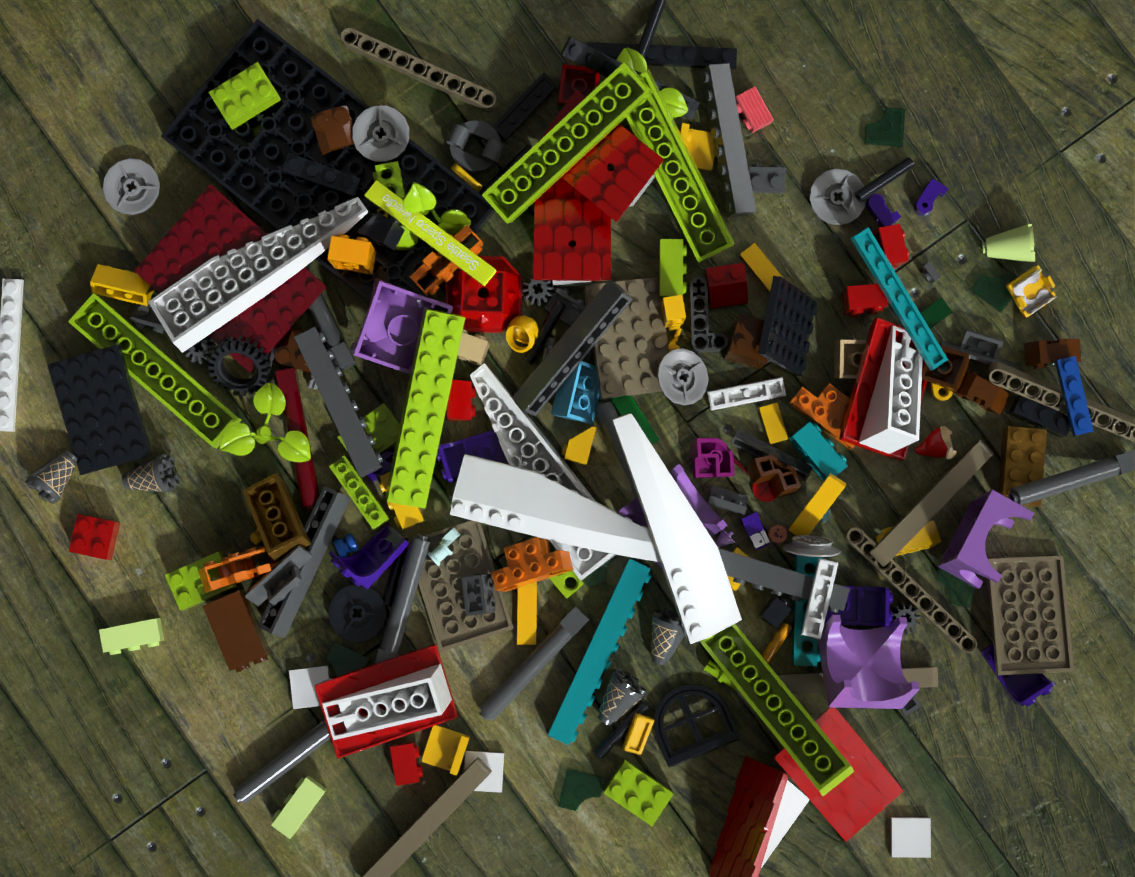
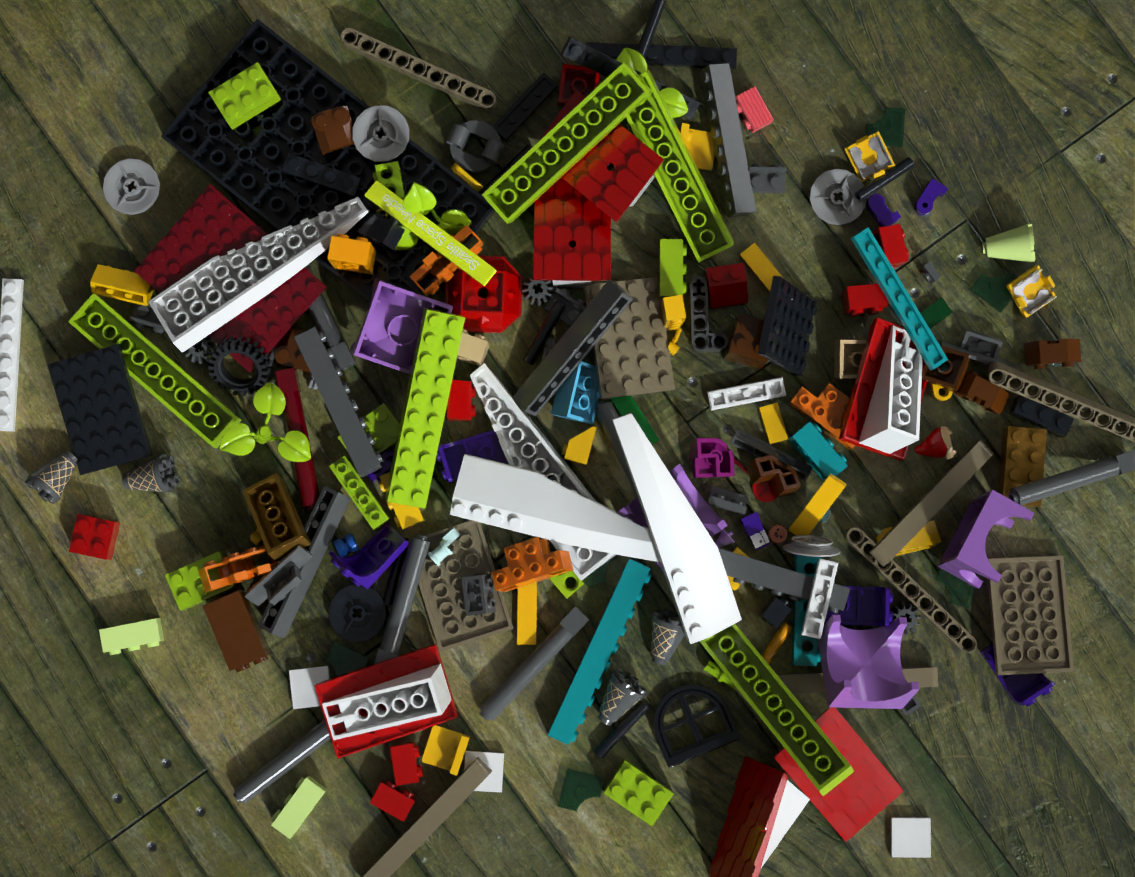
(393, 800): none -> red brick
(523, 330): yellow helmet -> none
(638, 734): yellow tile -> none
(694, 374): light grey piece -> none
(869, 157): none -> piece
(1074, 396): blue plate -> none

